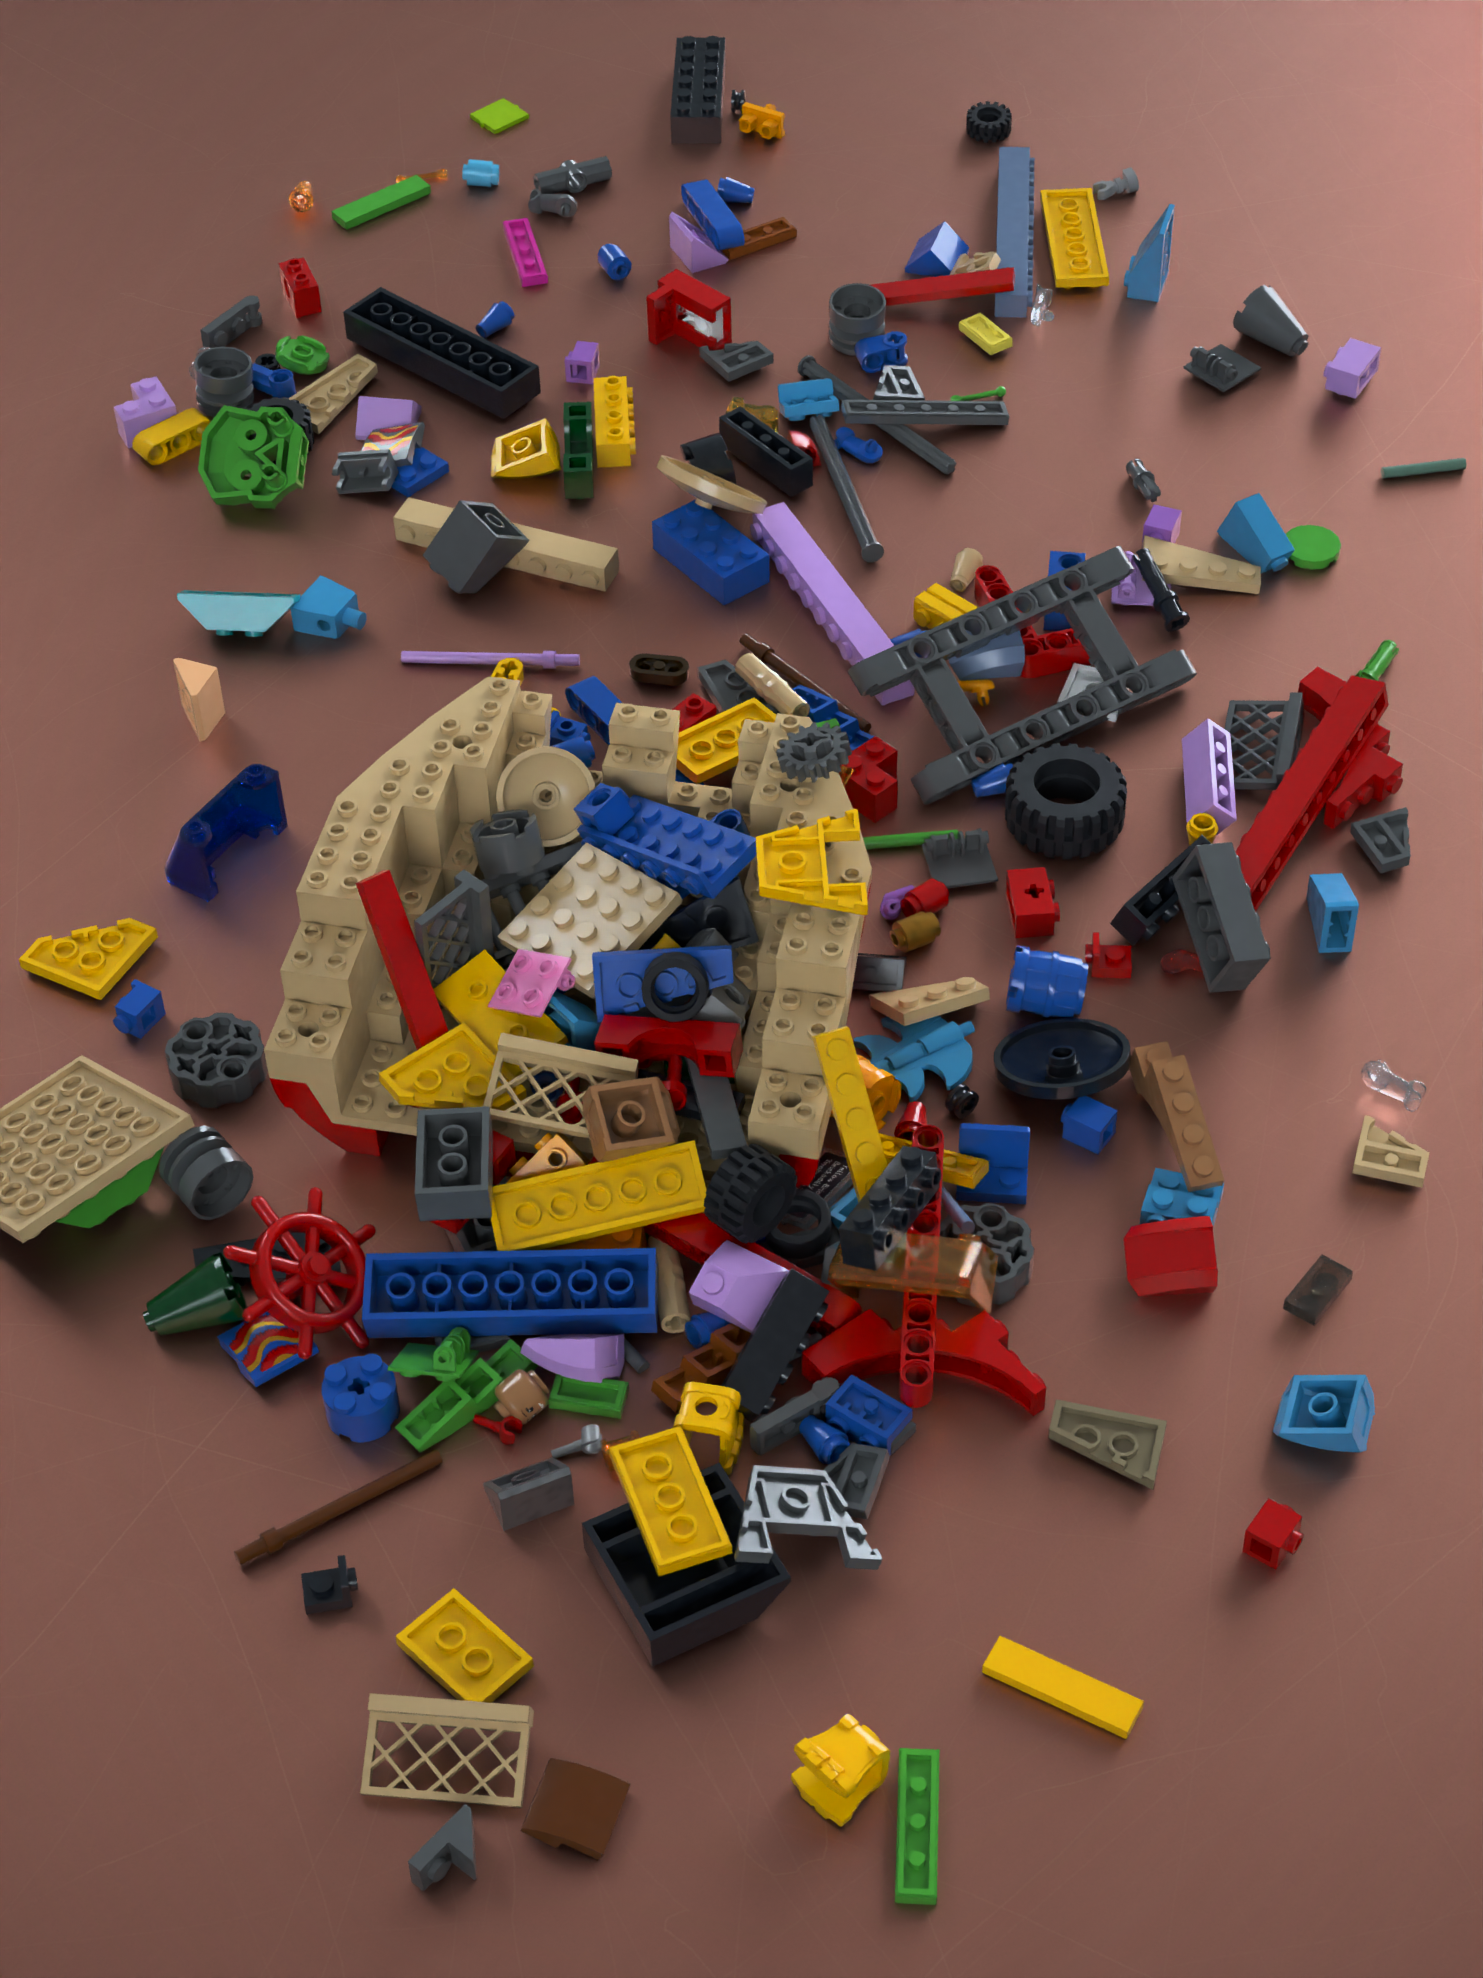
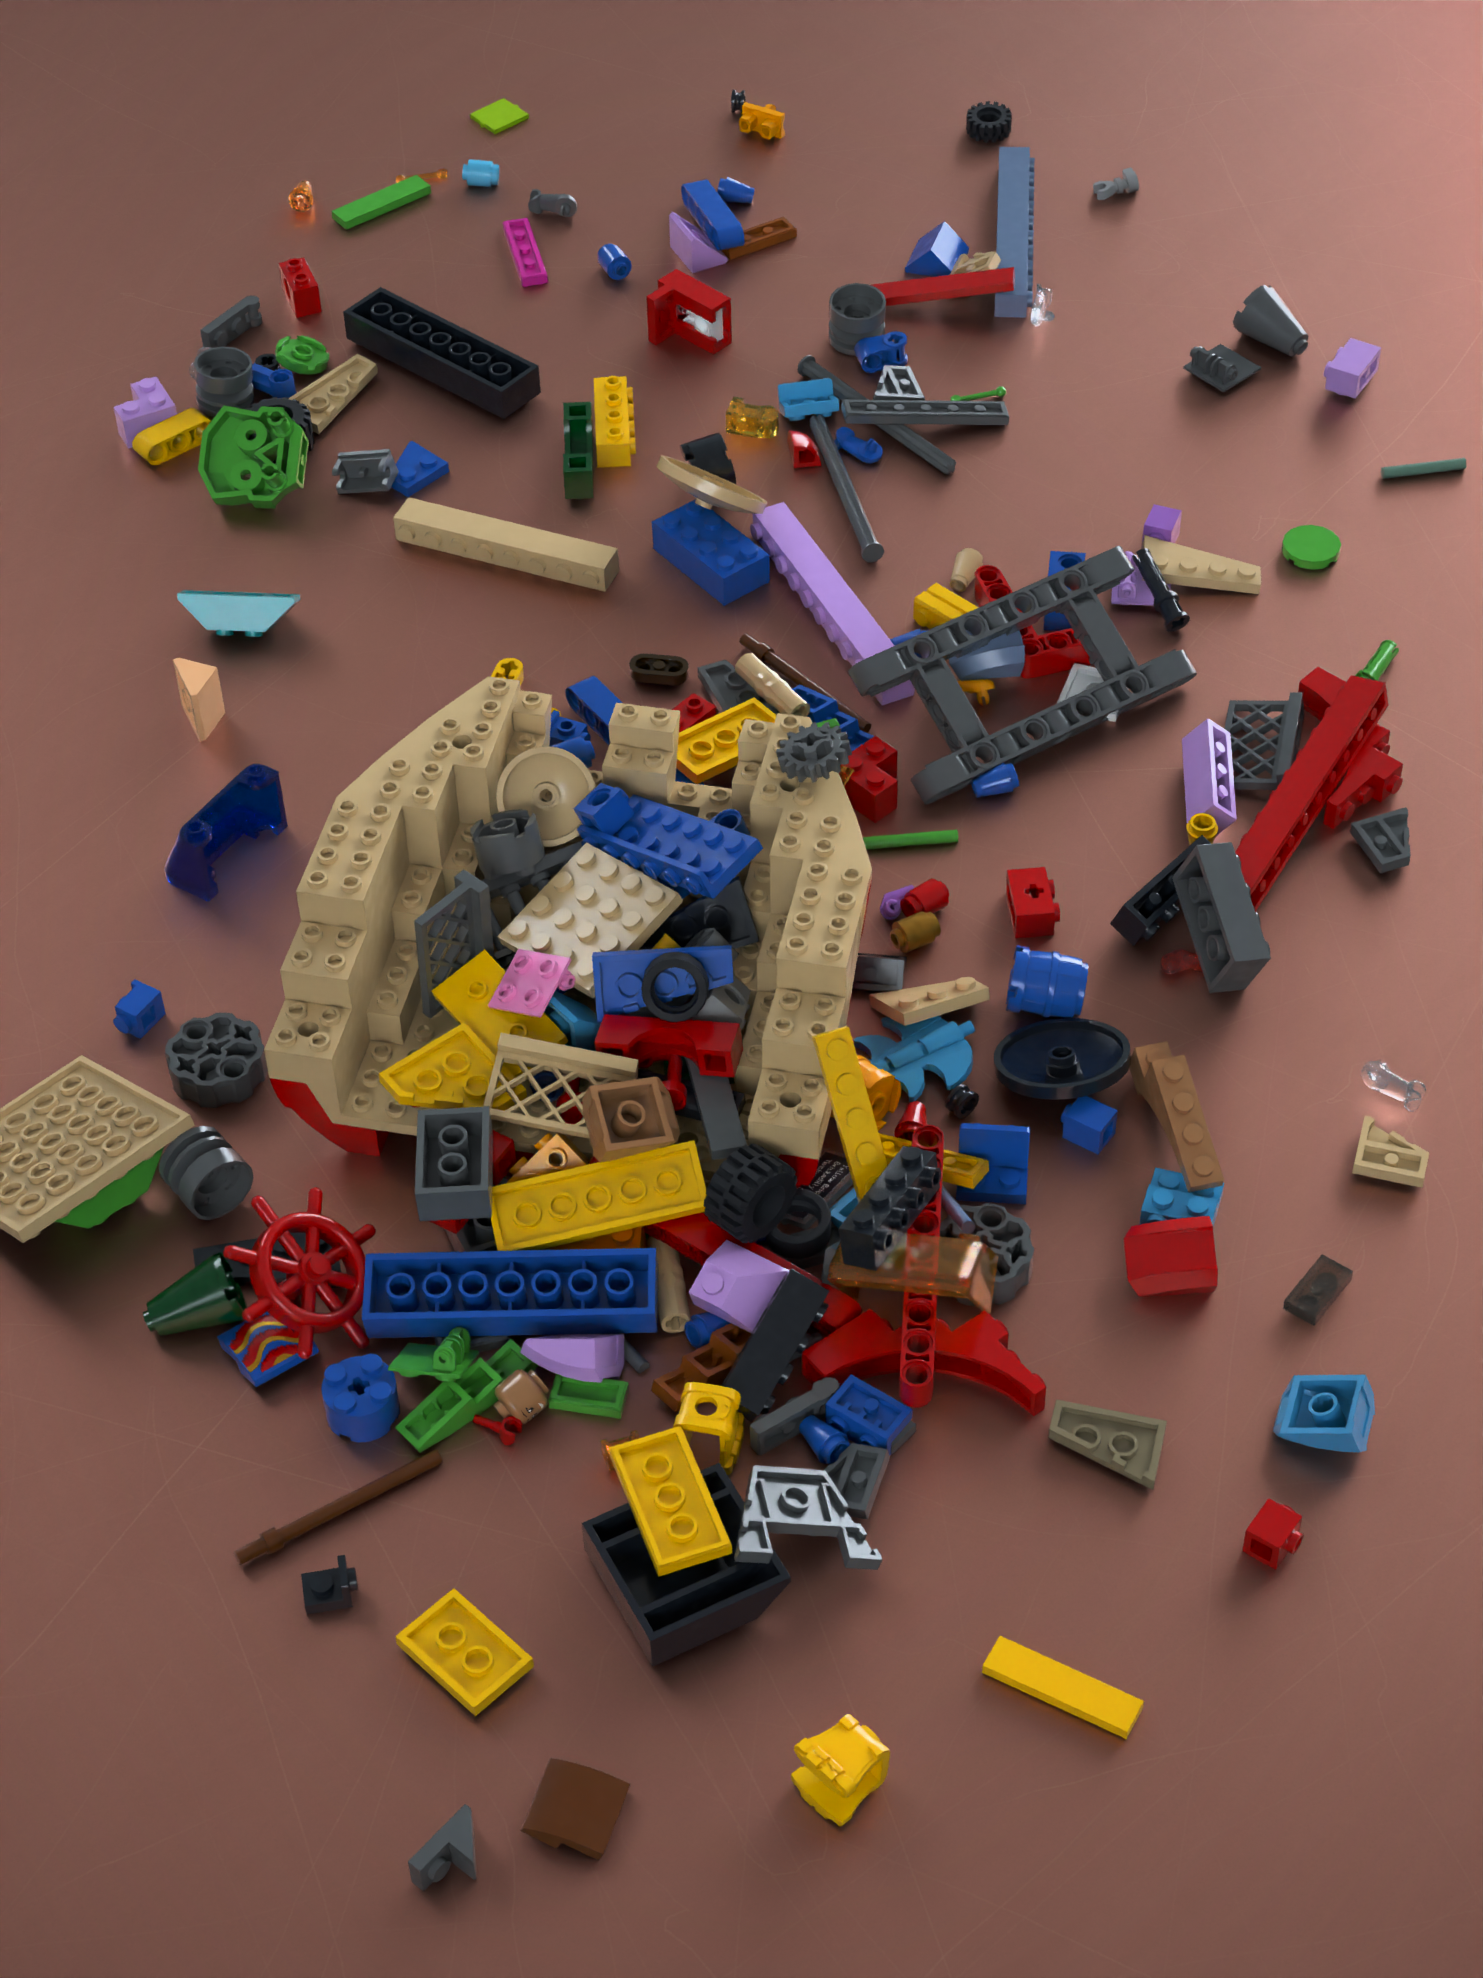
(91, 957): yellow plate -> none
(327, 610): dark azure torso -> none
(383, 413): lavender slope -> none
(400, 439): slope -> none
(402, 958): red tile -> none
(453, 1714): tan fence -> none
(473, 545): dark grey slope -> none
(497, 318): blue cone -> none
(526, 452): yellow slope -> none
(530, 1492): flat silver slope -> none
(548, 659): lavender bar -> none
(573, 176): dark grey piece -> none
(582, 363): medium lavender brick -> none
(588, 1443): light grey hand -> none
(698, 90): black brick -> none
(737, 358): dark grey wing -> none
(766, 451): black brick -> none
(795, 866): yellow wing -> none
(917, 1827): bright green tile -> none
(961, 859): dark grey hinge -> none
(985, 334): light yellow plate -> none
(1065, 828): black tyre -> none
(1074, 238): yellow plate -> none
(1108, 960): red bracket -> none
(1143, 480): dark grey axle -> none
(1151, 264): dark azure slope -> none
(1256, 534): dark azure slope -> none
(1332, 912): dark azure slope -> none

